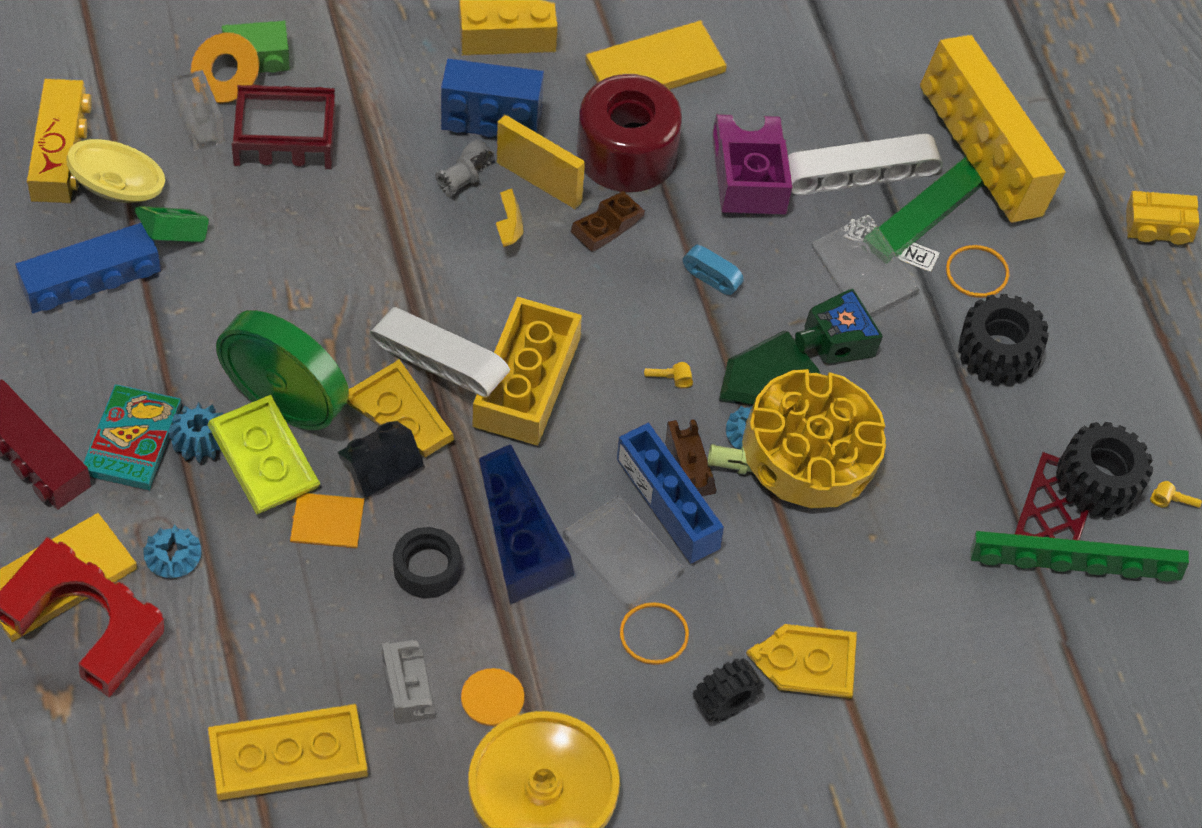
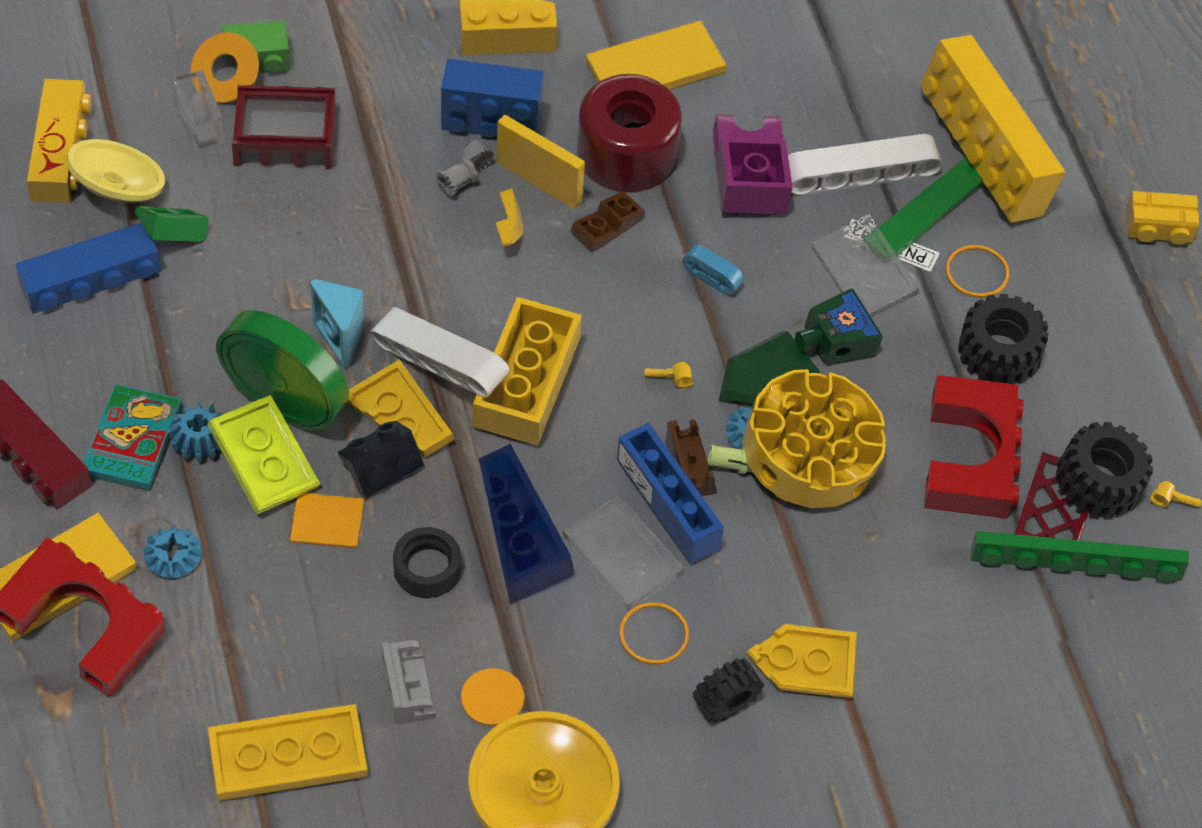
(338, 317): none -> medium azure slope
(994, 411): none -> red arch

